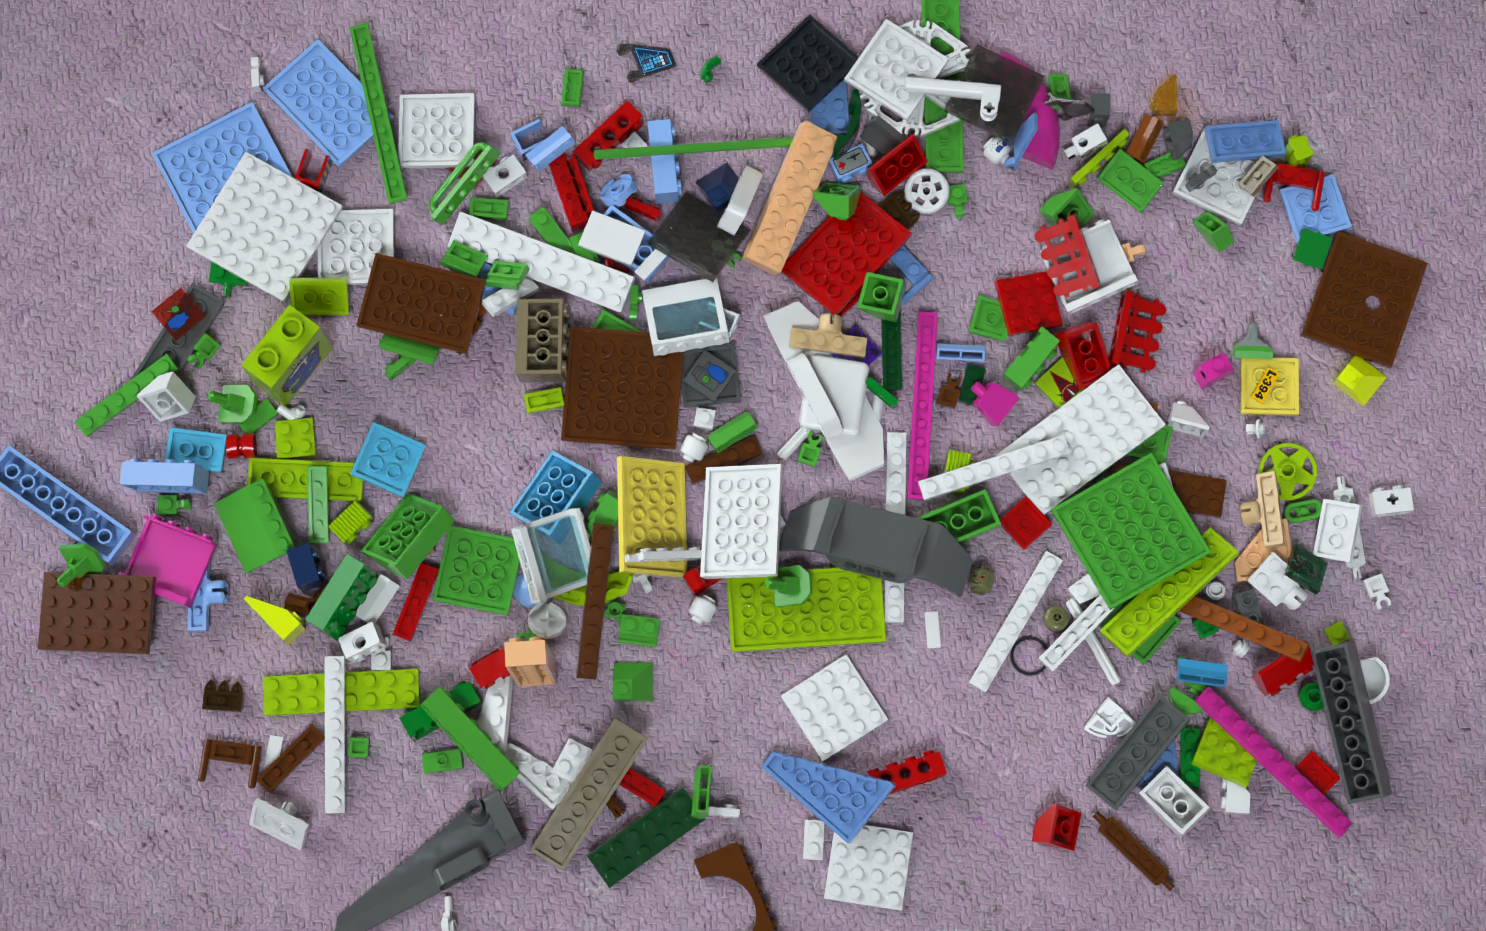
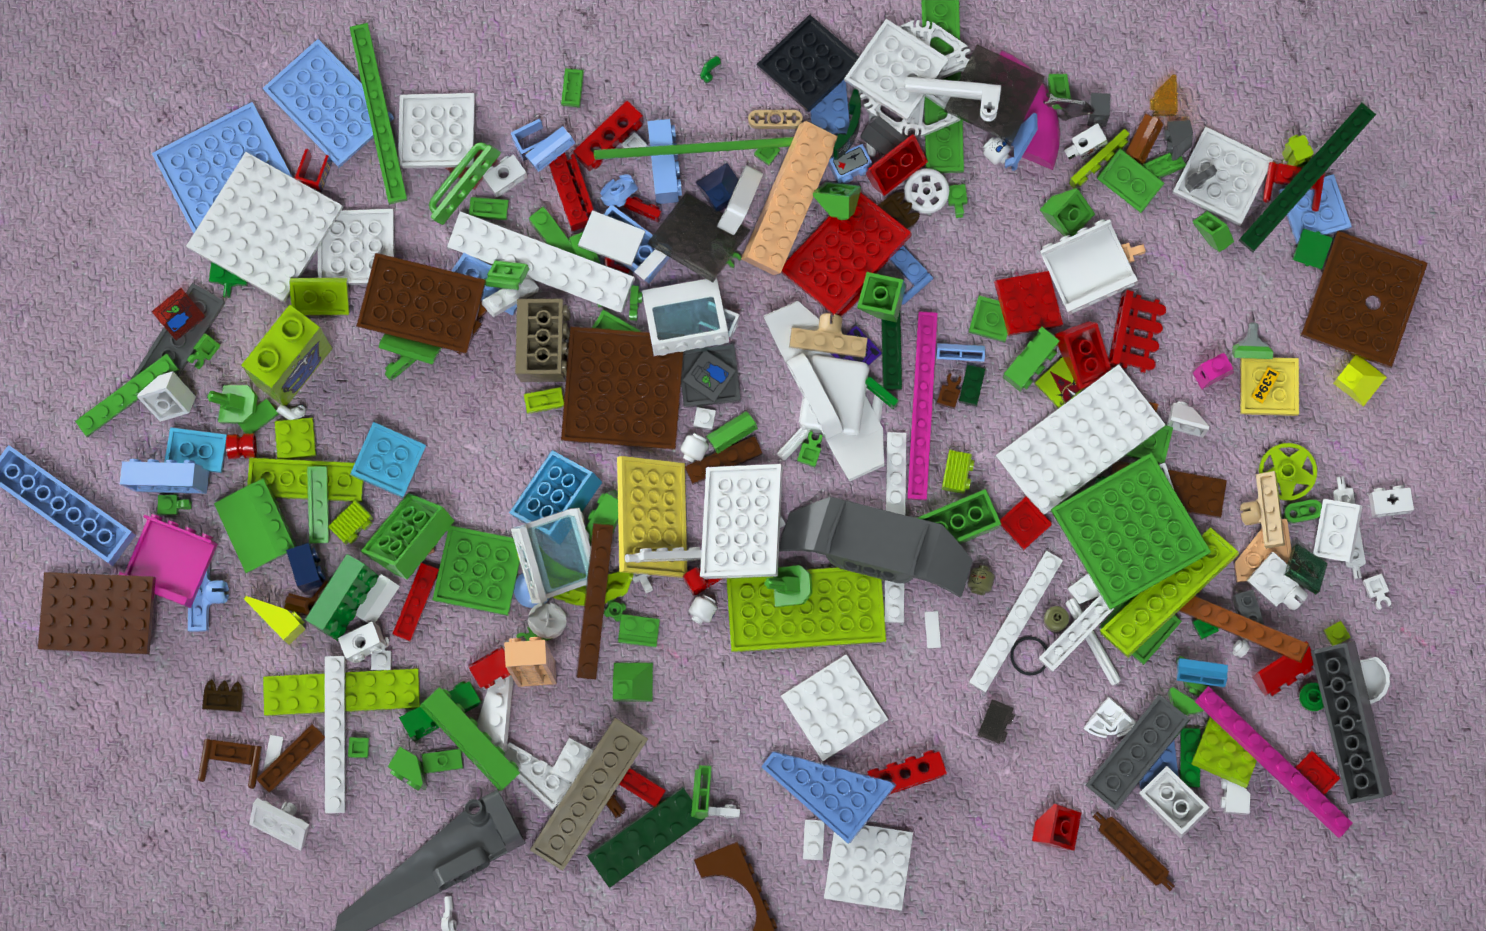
(80, 560): bright green piece -> none
(257, 79): white plate -> none
(409, 767): none -> bright green slope
(464, 259): bright green plate -> none
(647, 59): flag -> none
(761, 113): none -> tan beam
(767, 155): none -> bright green plate
(993, 401): dark pink torso -> none
(993, 467): white plate -> none
(995, 723): none -> clear smoke brick
(1069, 246): red fence -> none
(1215, 590): white plate -> none
(1245, 141): medium blue plate -> none
(1258, 176): dark tan plate -> none
(1258, 428): white plate -> none
(1307, 177): none -> dark green plate

